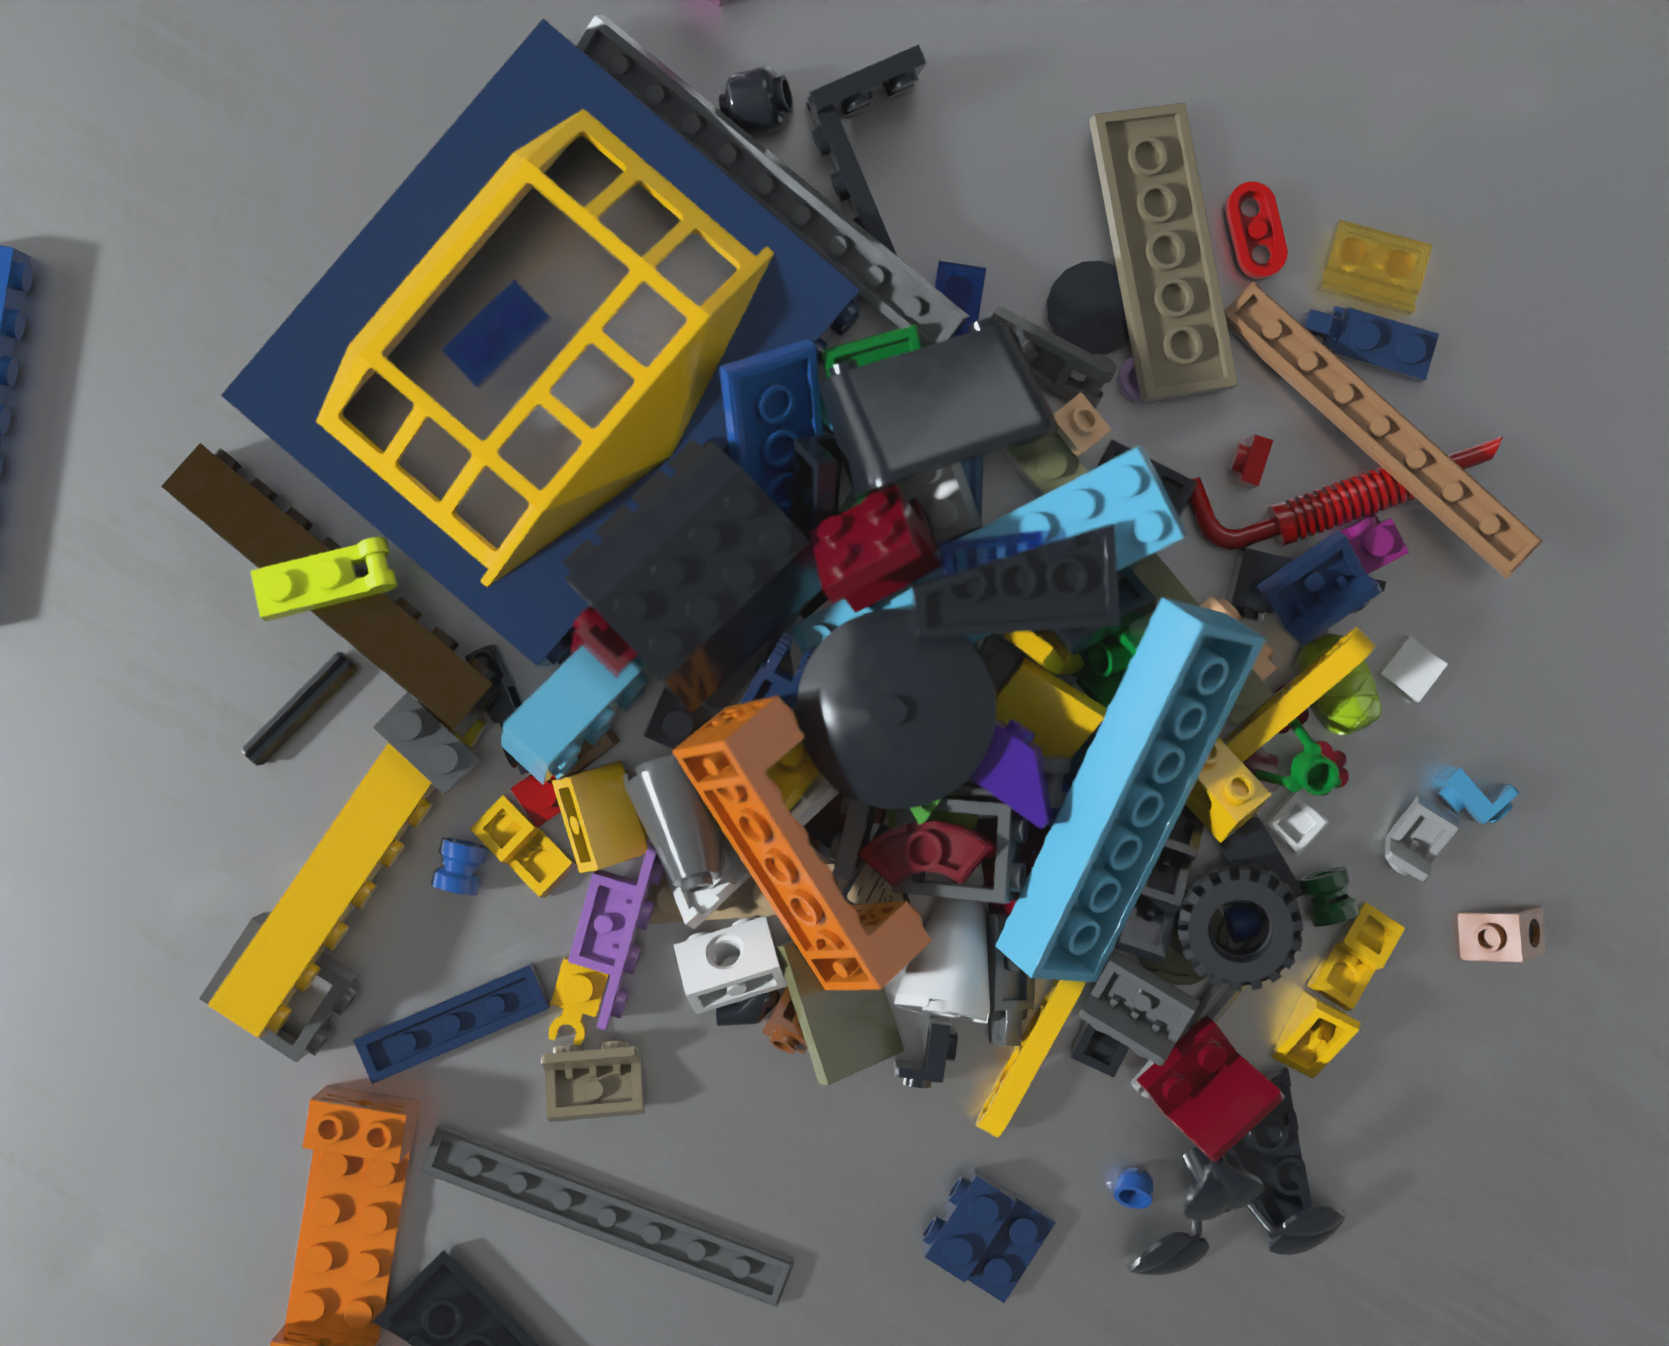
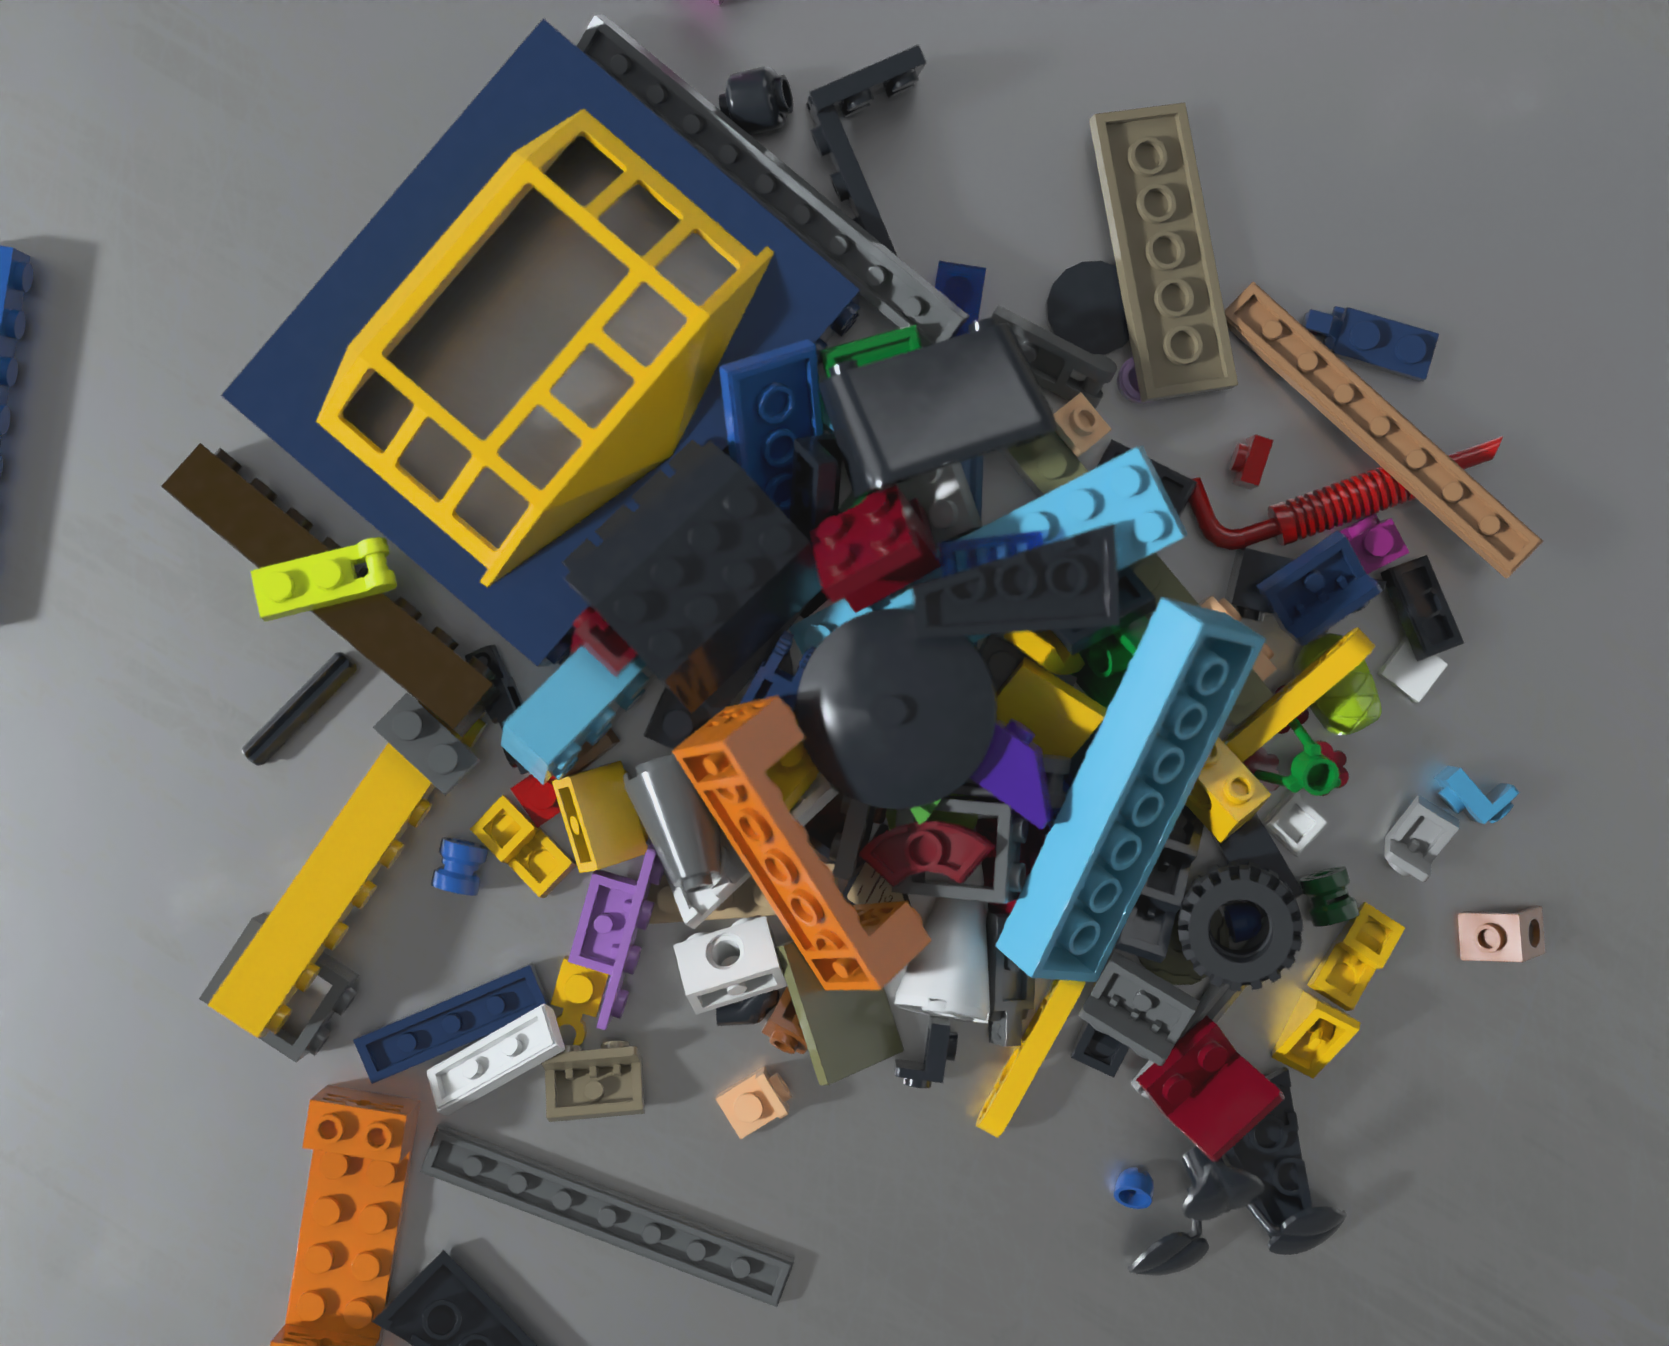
(495, 1060): none -> white tile
(496, 334): clear blue plate -> none
(755, 1101): none -> light nougat bracket
(986, 1234): dark blue plate -> none
(1258, 231): red plate -> none
(1375, 267): clear yellow plate -> none
(1422, 608): none -> black plate

